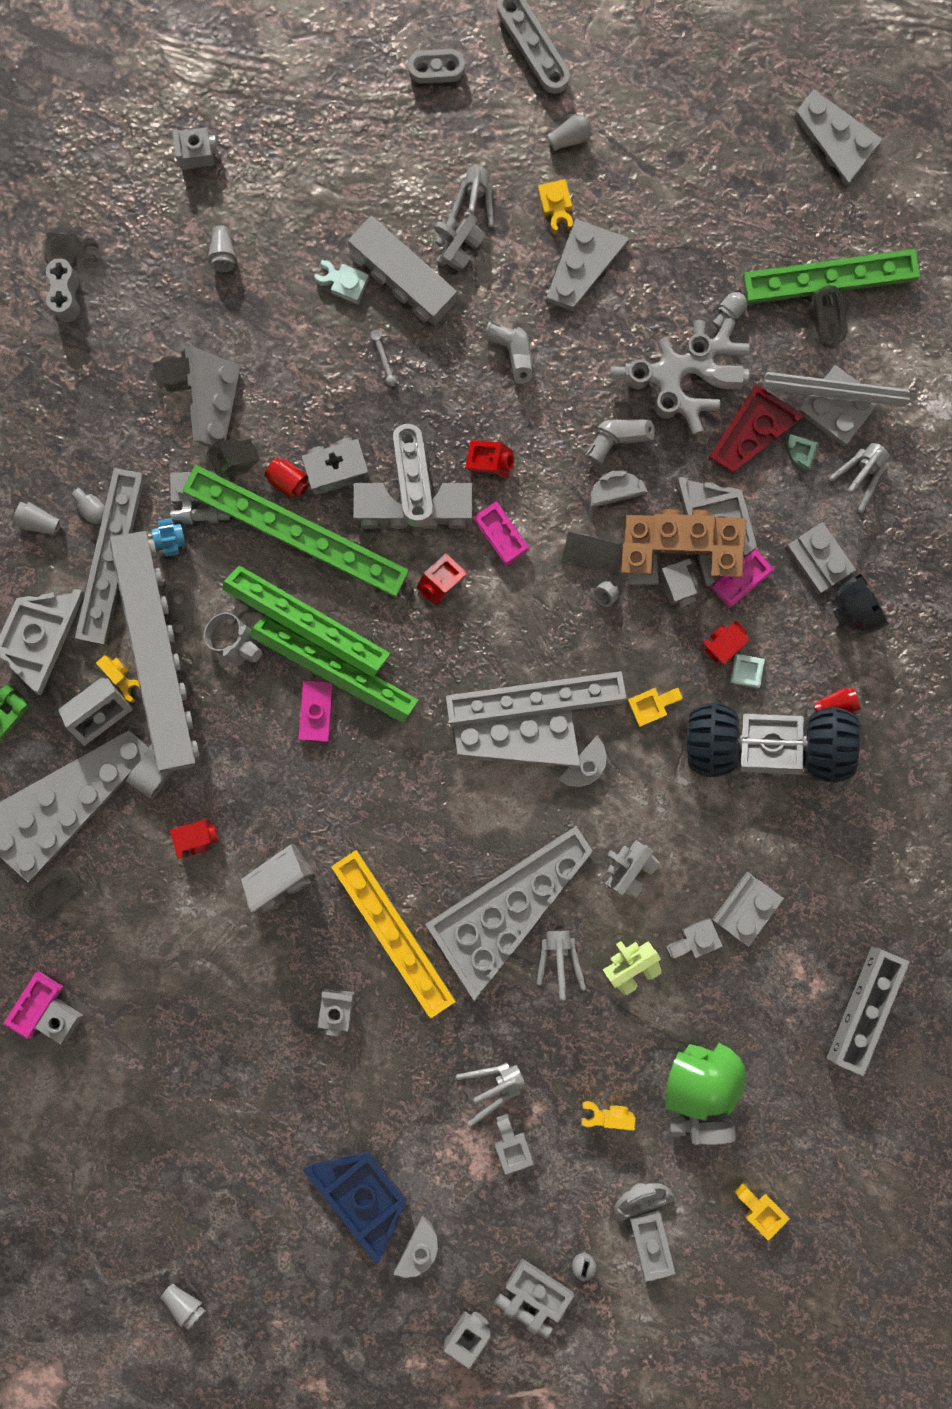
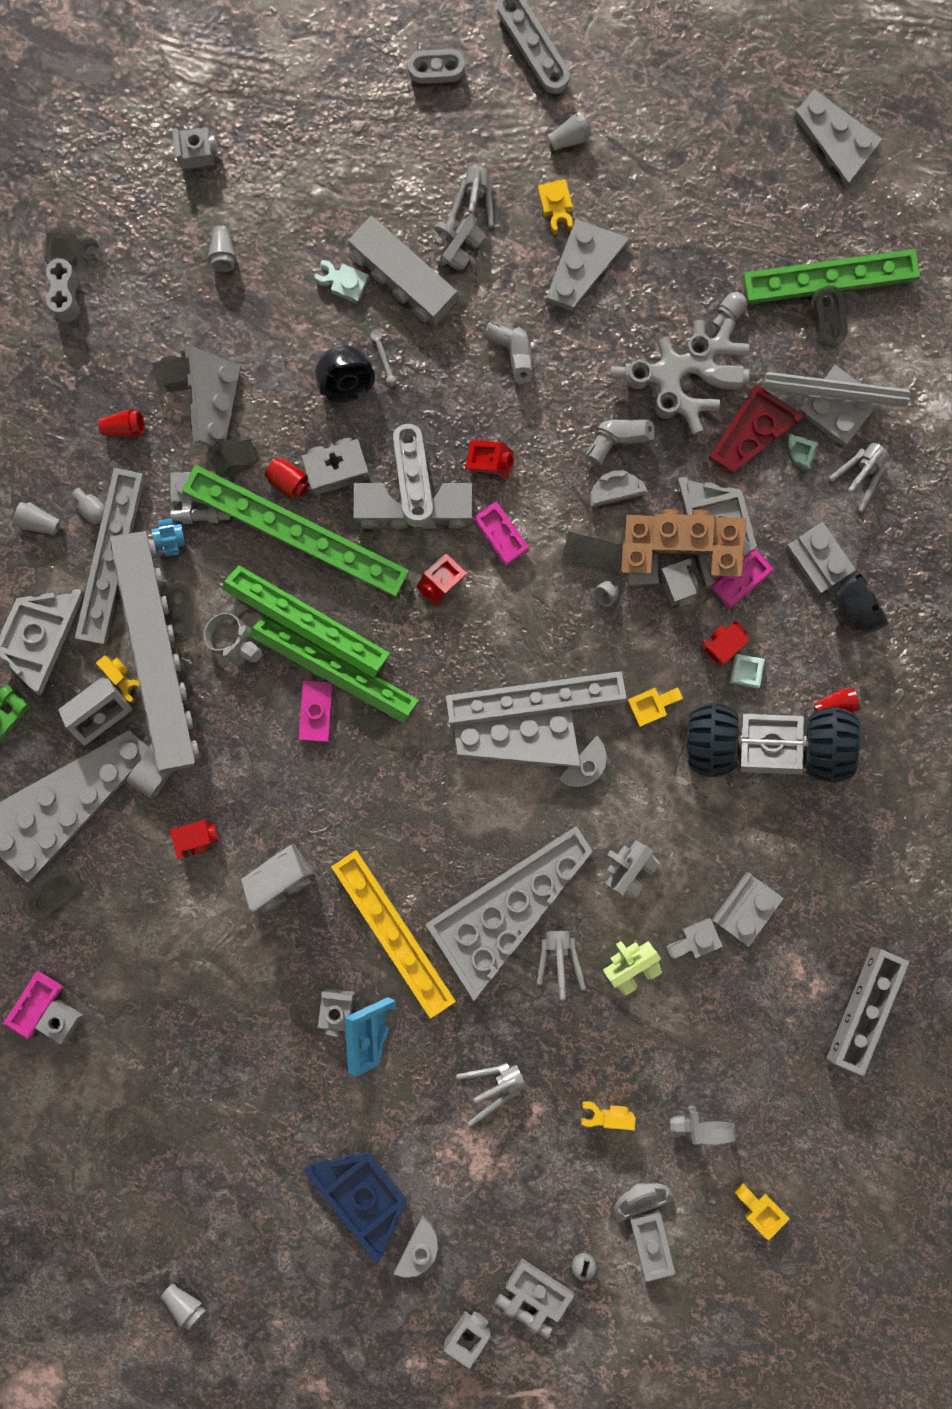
(123, 424): none -> red cone
(343, 373): none -> black cylinder
(366, 1036): none -> dark azure wing
(513, 1149): light grey plate -> none
(705, 1082): bright green brick -> none

